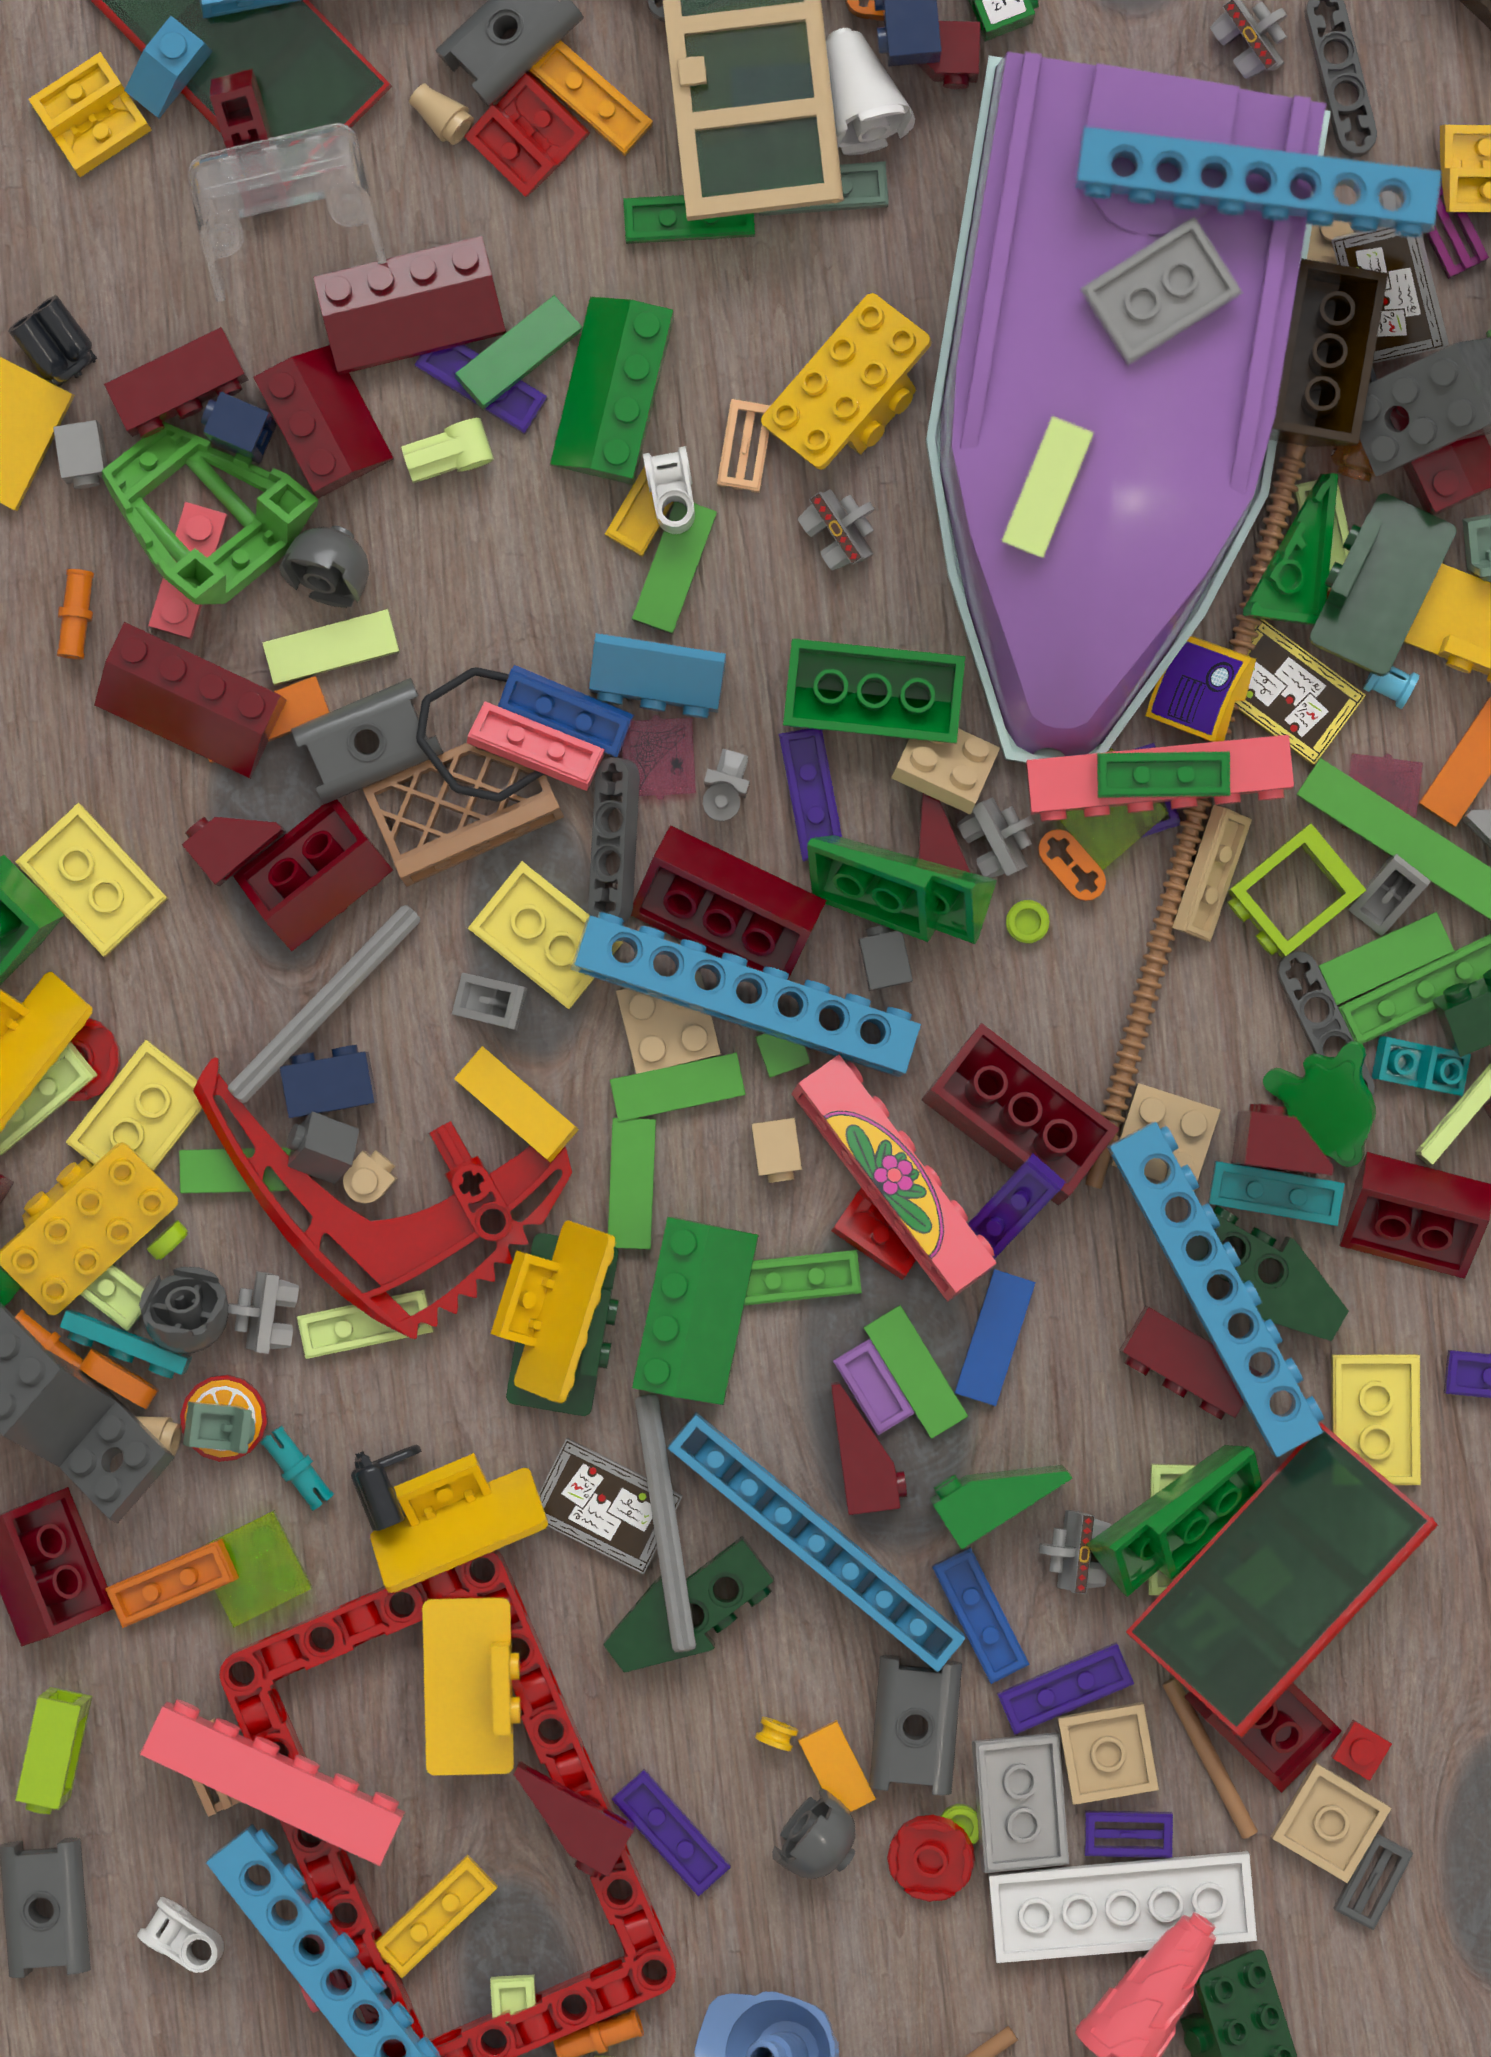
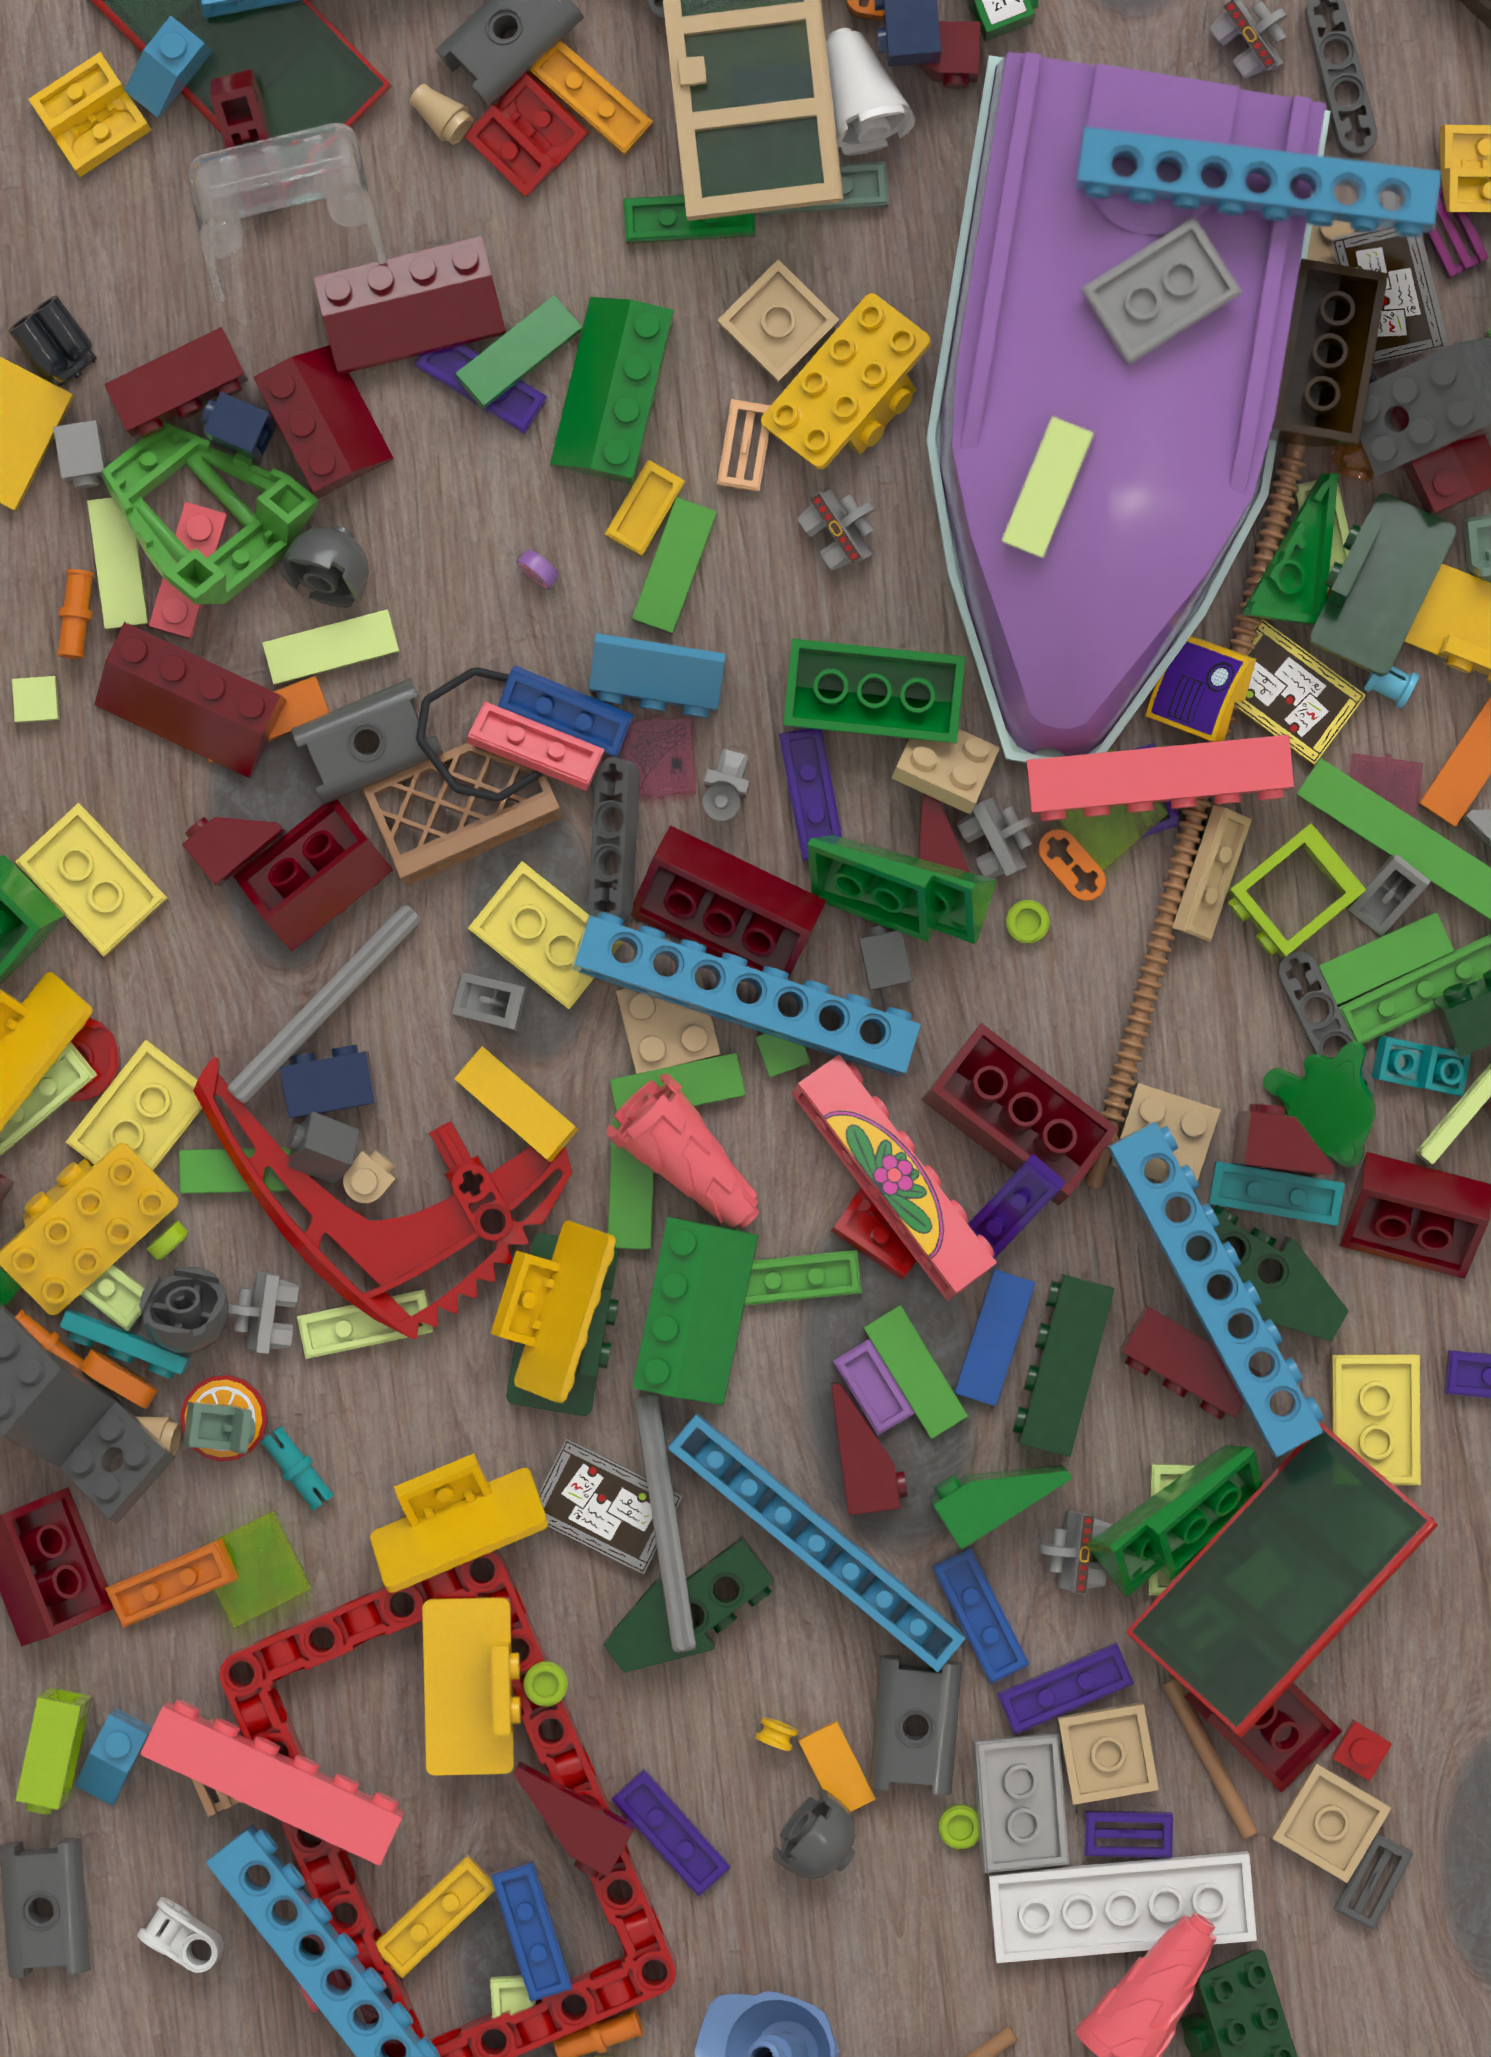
(35, 699): none -> yellowish green tile
(113, 1756): none -> dark azure slope
(117, 566): none -> yellowish green tile
(375, 1488): black piece -> none
(458, 448): yellowish green piece -> none
(531, 1931): none -> blue tile
(538, 569): none -> medium lavender tile
(546, 1683): none -> lime tile
(670, 482): white piece -> none
(672, 1140): none -> coral cone
(777, 1149): tan brick -> none
(778, 321): none -> tan plate
(931, 1858): red tile -> none
(1065, 1364): none -> dark green brick
(1163, 774): green tile -> none

